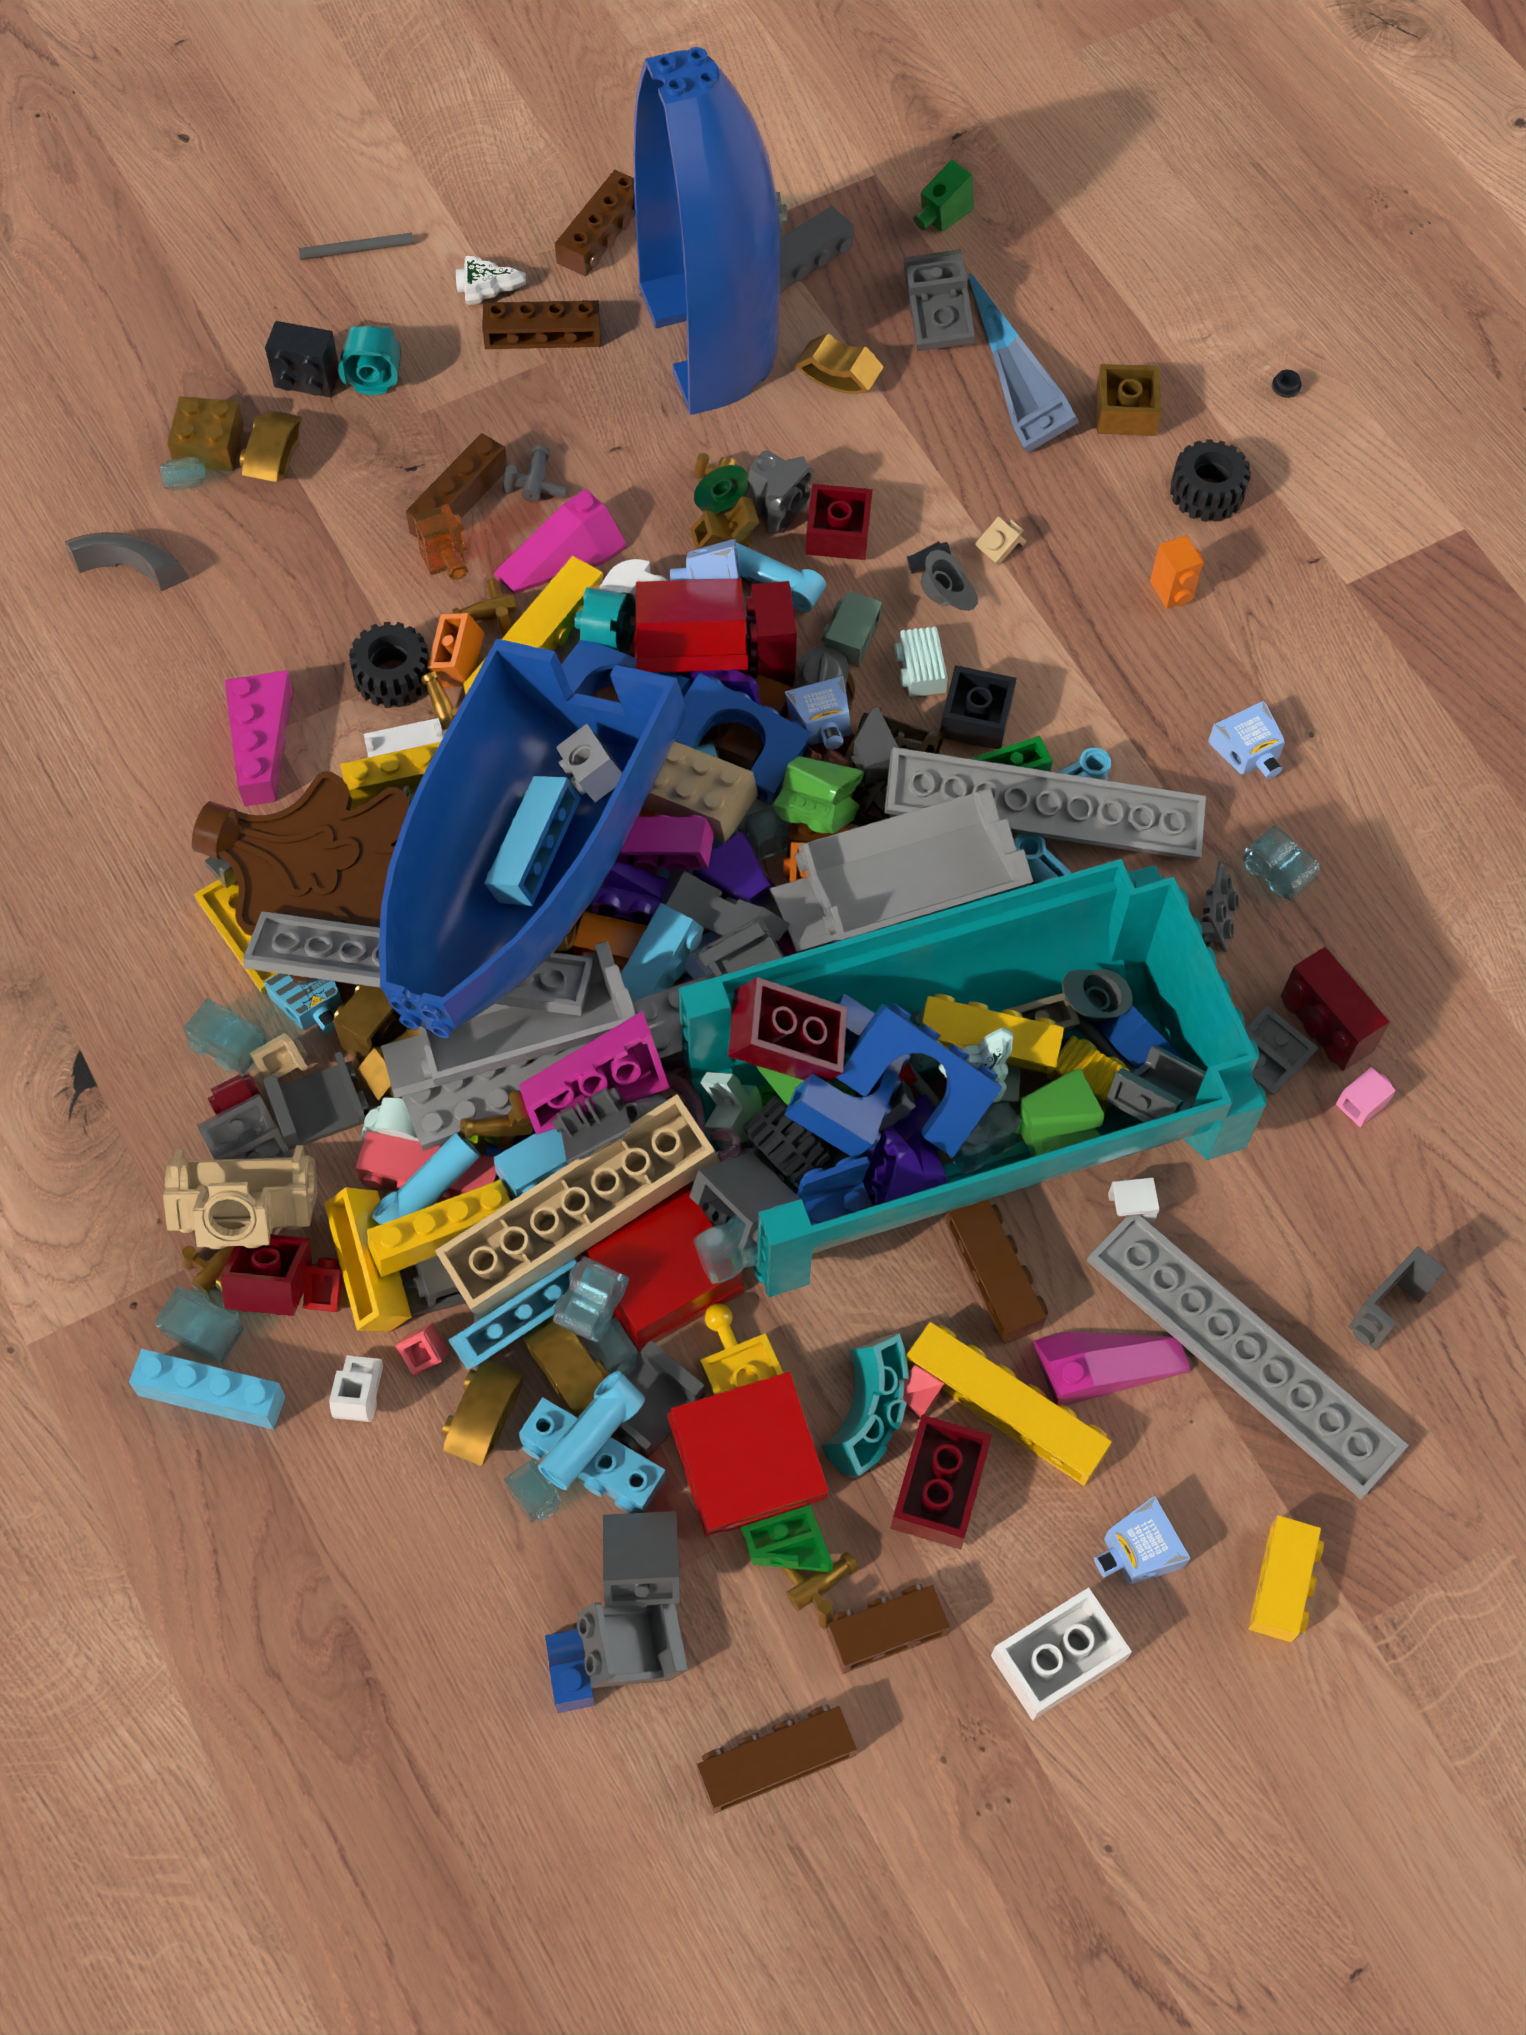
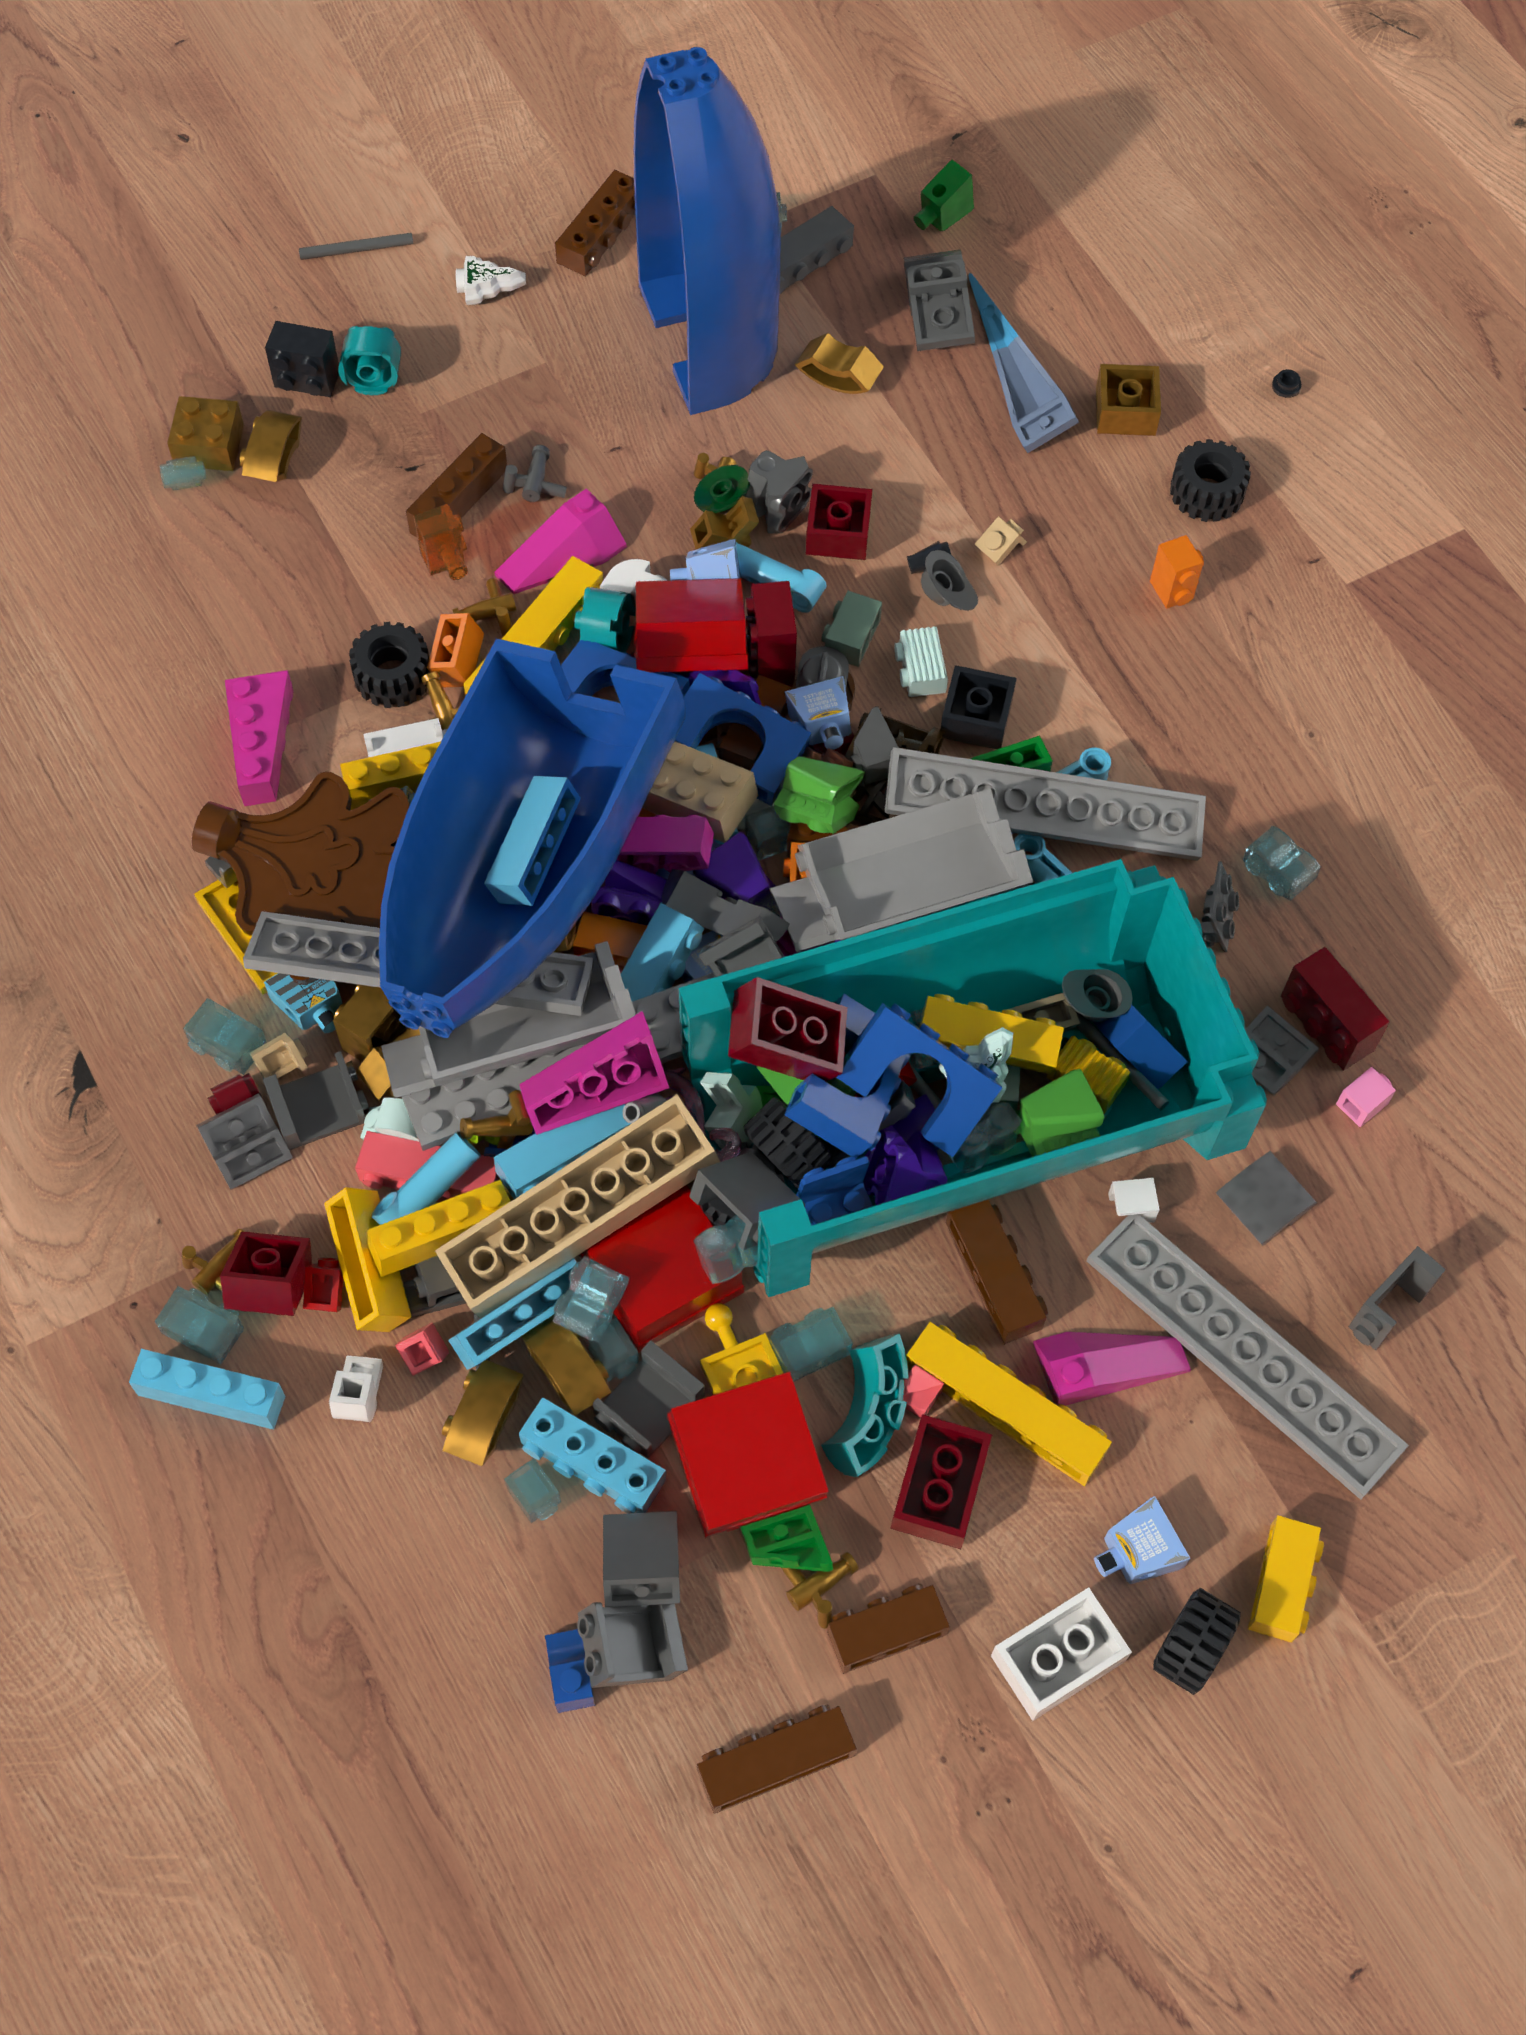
(112, 549): dark grey brick -> none
(239, 1198): tan piece -> none
(541, 324): reddish brown brick -> none
(589, 763): light grey brick -> none
(601, 1126): dark grey hinge -> none
(612, 1404): medium azure piece -> none
(811, 1343): none -> clear light blue brick
(1157, 1087): dark grey panel -> none
(1197, 1641): none -> black tyre
(1250, 741): light blue torso -> none
(1266, 1197): none -> flat silver slope

